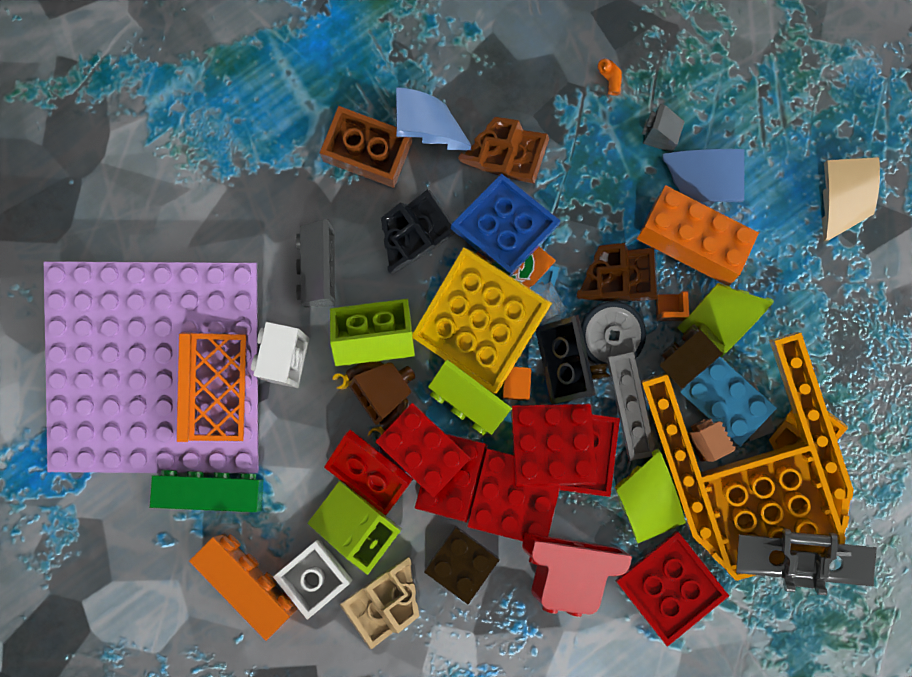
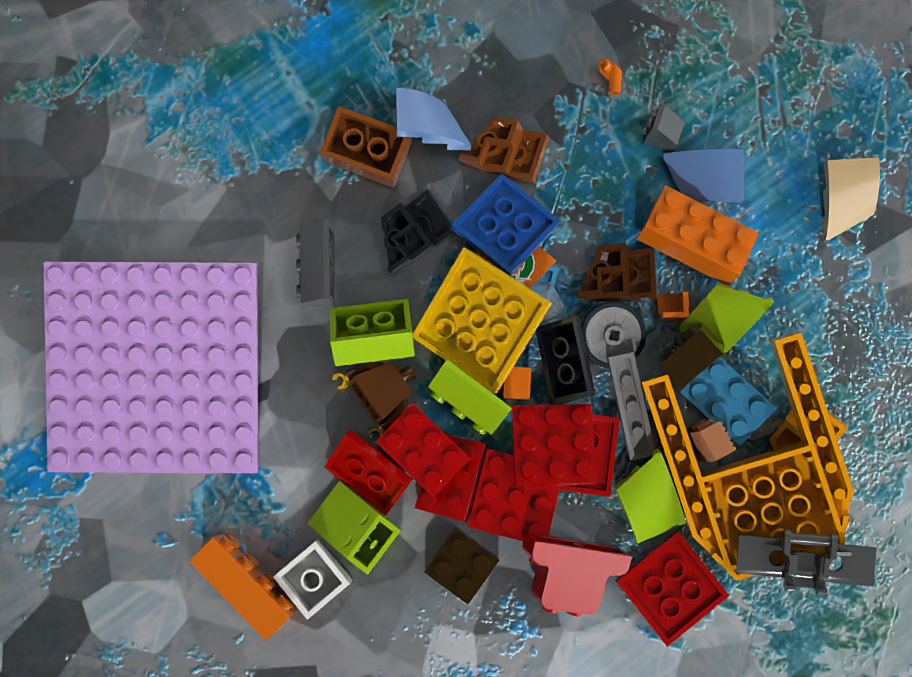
(187, 387): orange fence -> none
(206, 493): green brick -> none
(280, 354): white brick -> none
(383, 604): tan slope -> none
(599, 371): dark brown bush -> none

